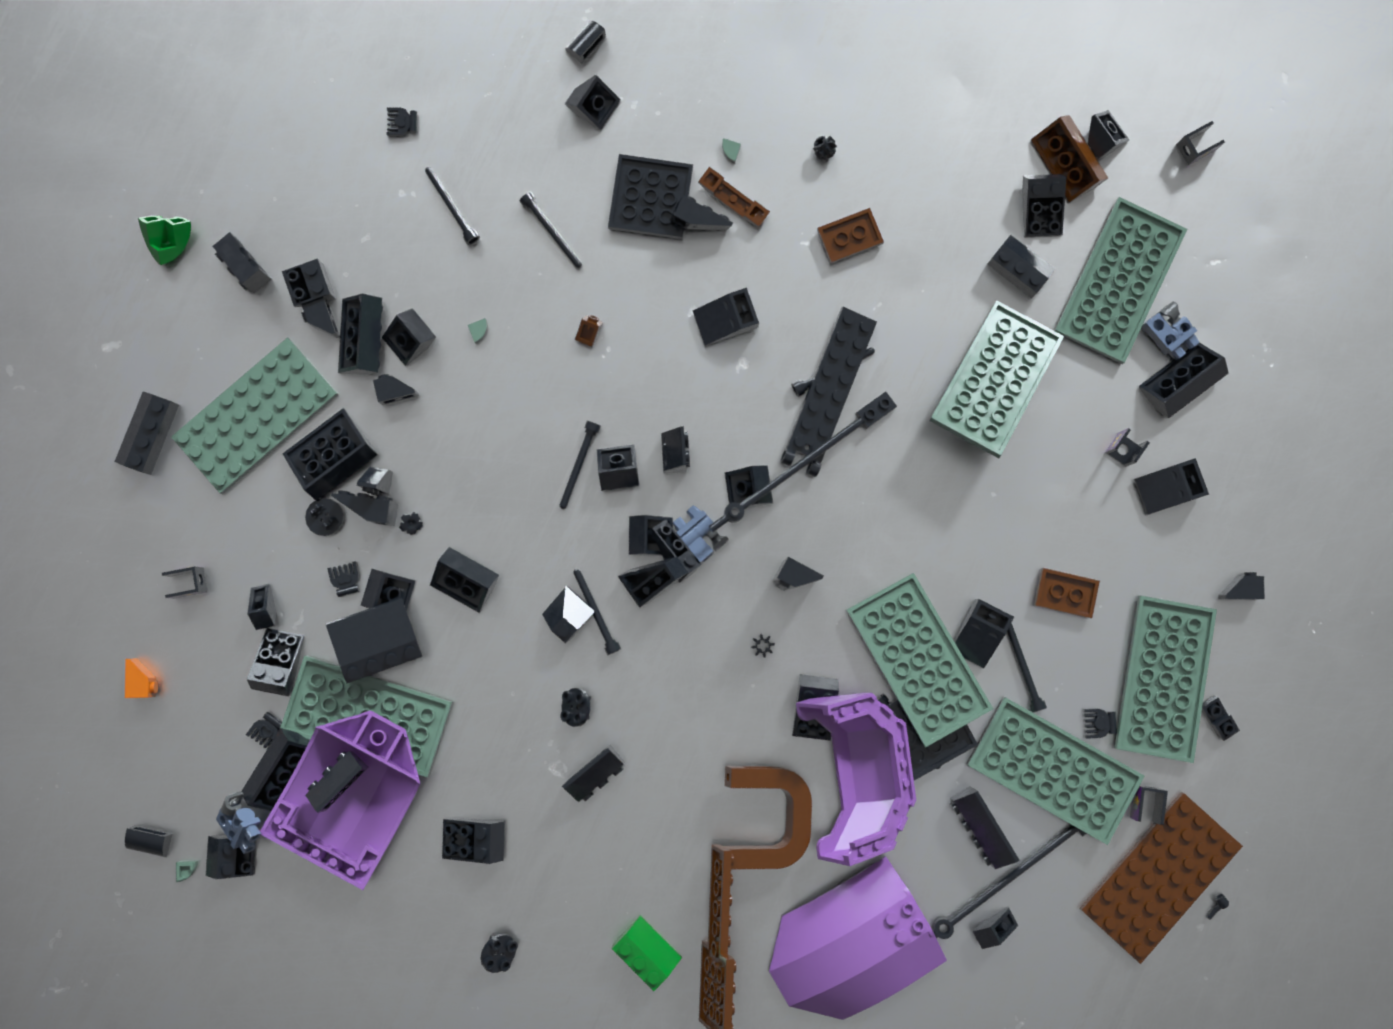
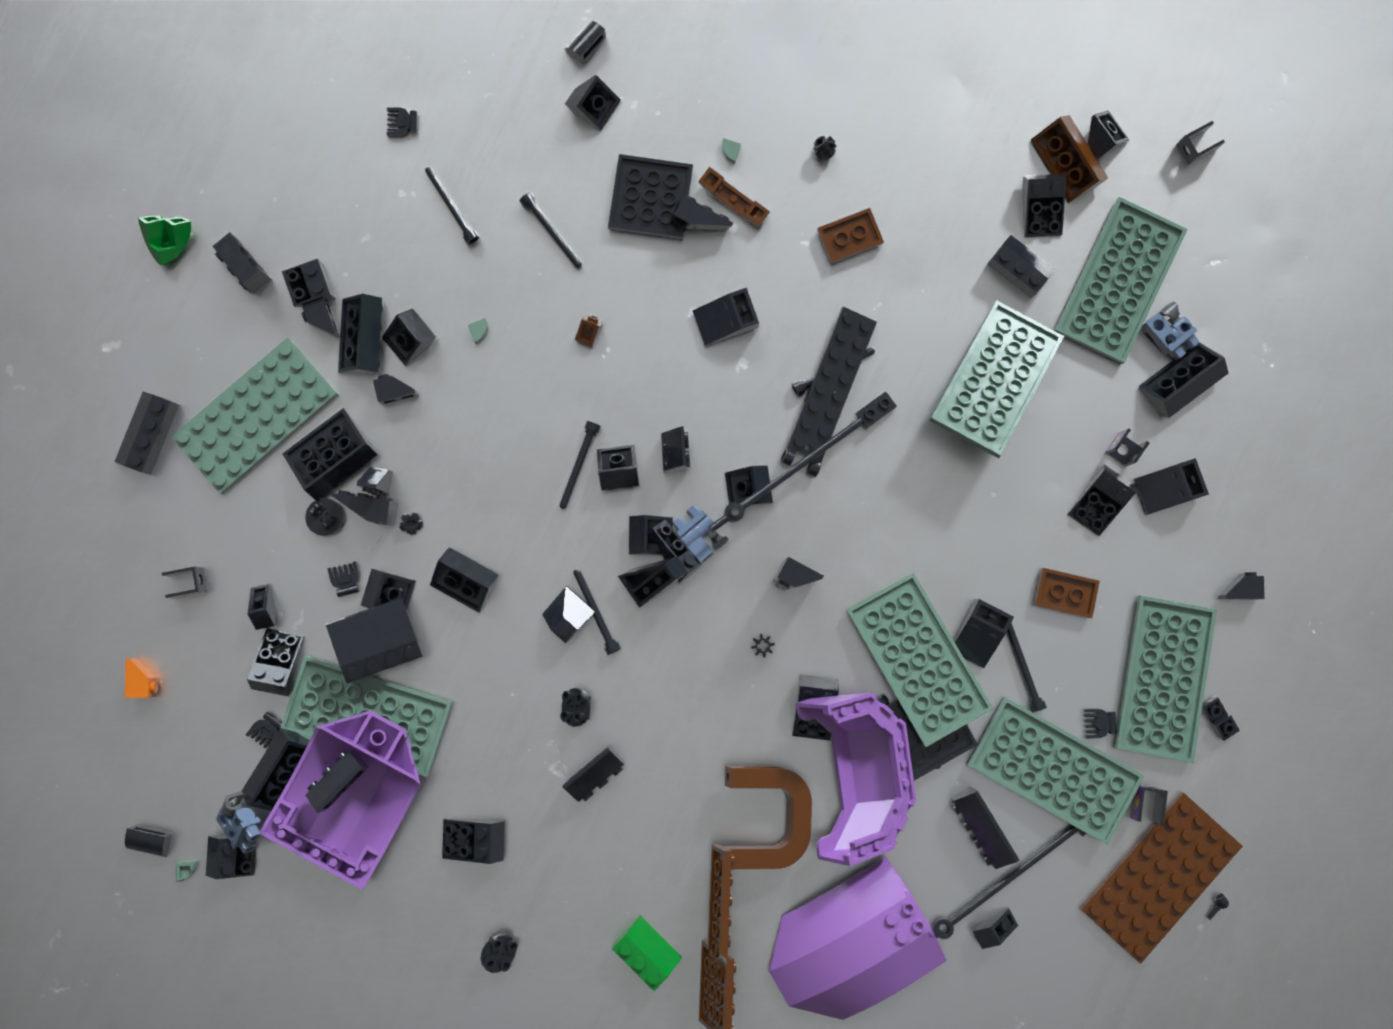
(1102, 500): none -> black slope

